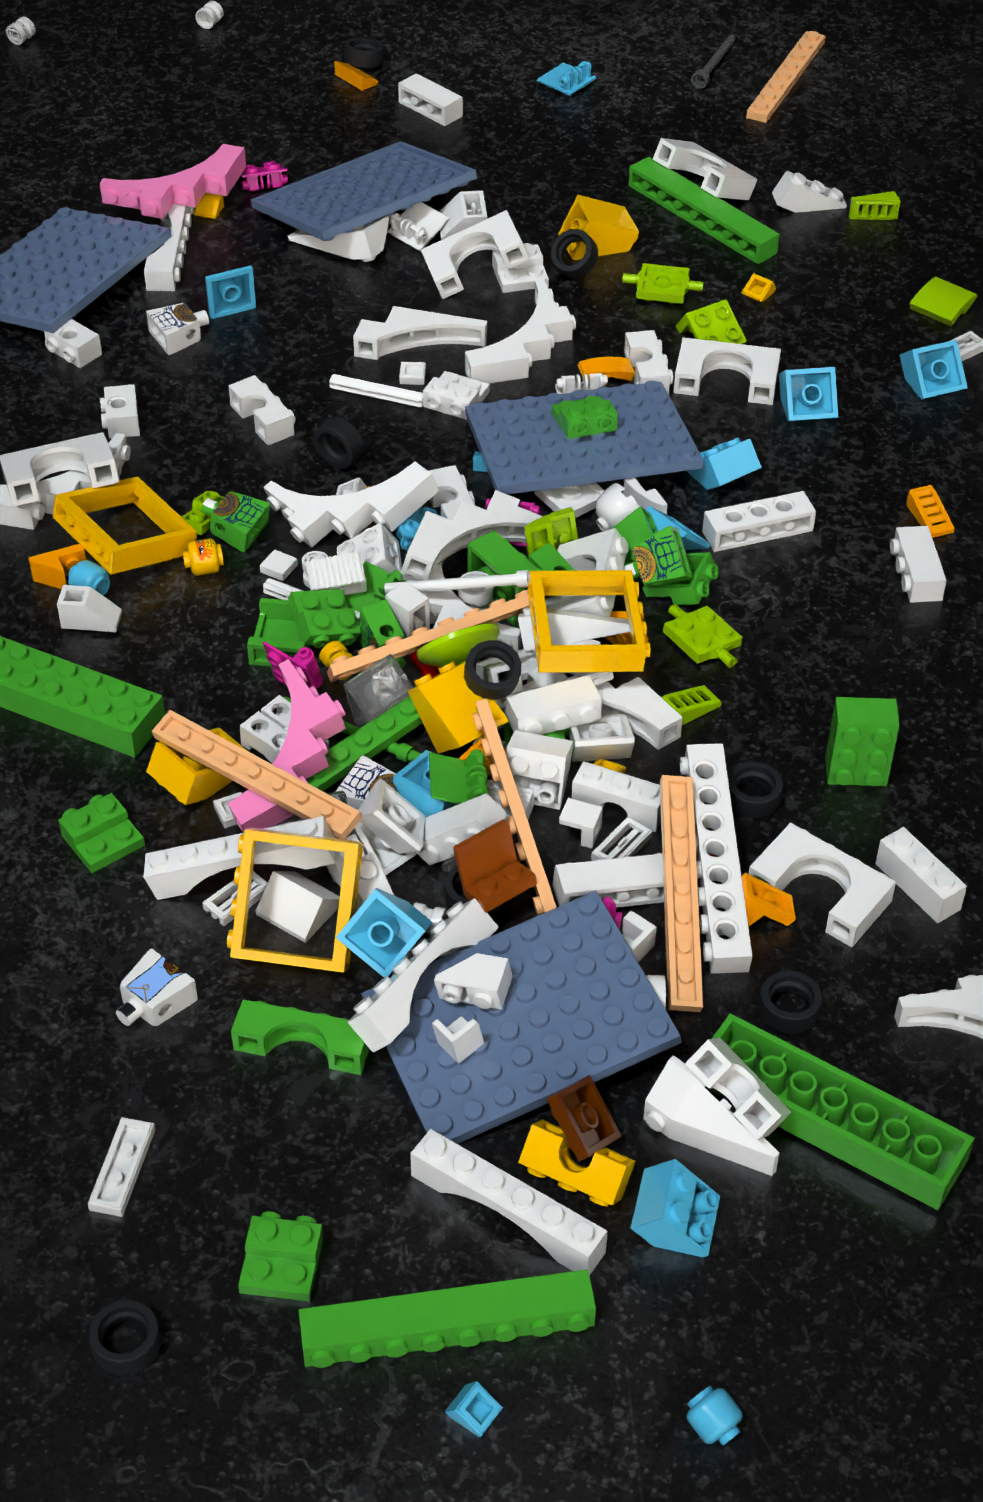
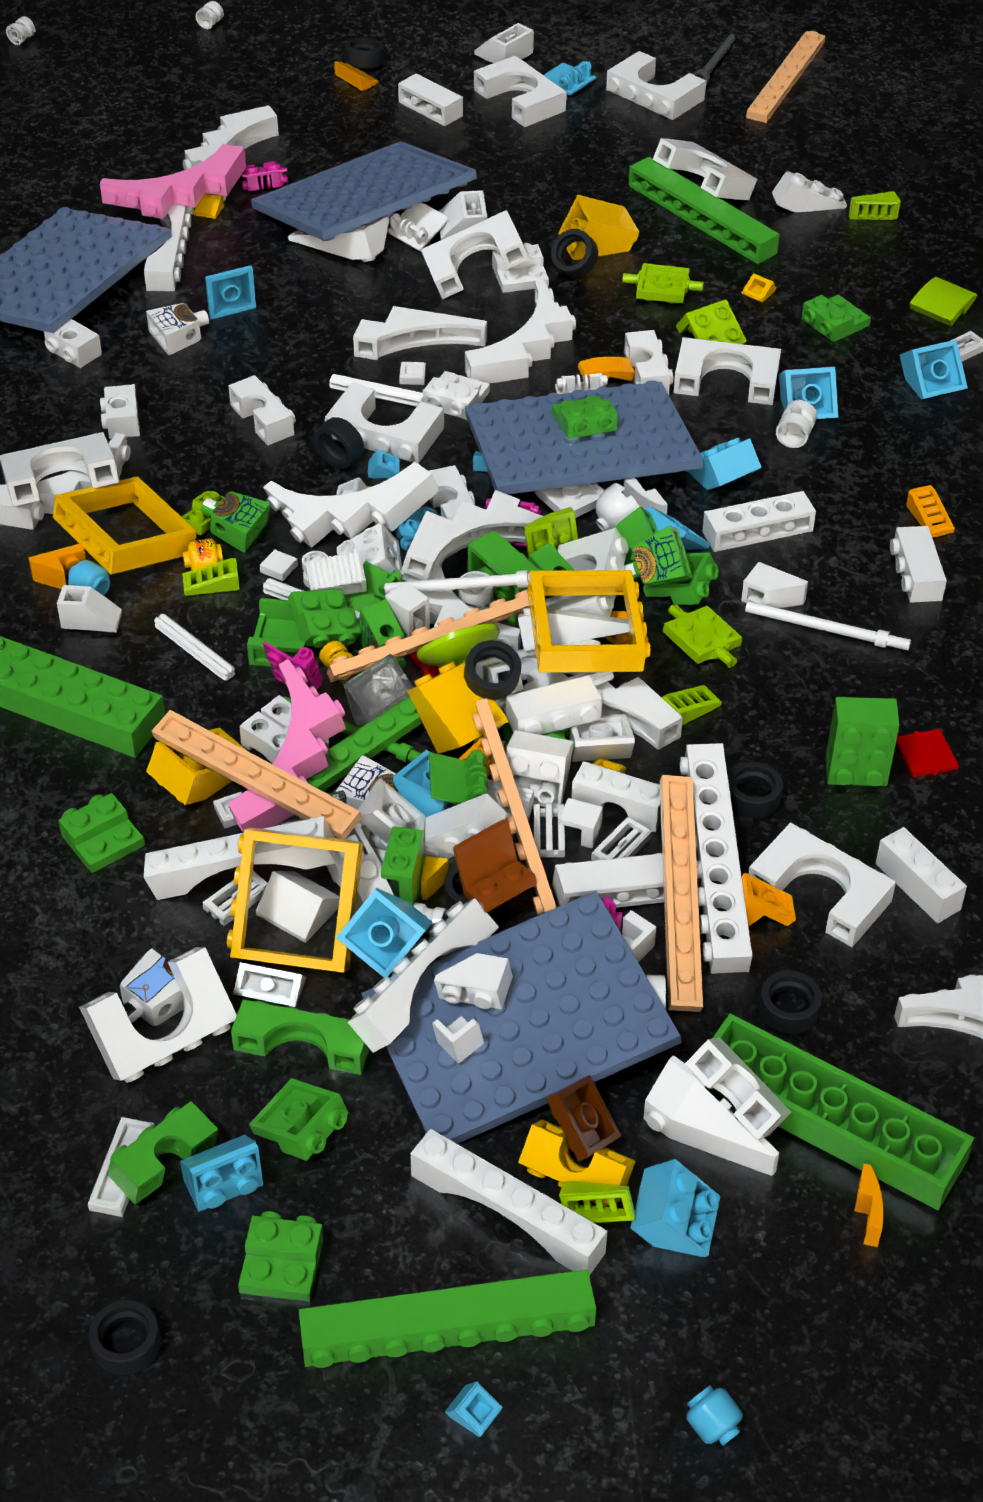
(182, 1132): none -> bright green arch
(194, 647): none -> white axle
(205, 1012): none -> white arch
(219, 578): none -> lime slope
(223, 1172): none -> medium azure slope
(236, 129): none -> white arch
(268, 984): none -> white slope
(301, 1118): none -> bright green plate
(383, 465): none -> medium azure slope
(404, 440): none -> white arch
(404, 863): none -> bright green panel
(433, 875): none -> yellow slope
(511, 42): none -> white slope
(543, 96): none -> white arch
(549, 812): none -> white tile
(586, 1191): none -> lime slope
(671, 100): none -> white arch
(773, 587): none -> white slope
(796, 423): none -> white wheel
(834, 316): none -> bright green plate
(870, 1202): none -> light orange slope
(880, 638): none -> white bar
(926, 753): none -> red piece

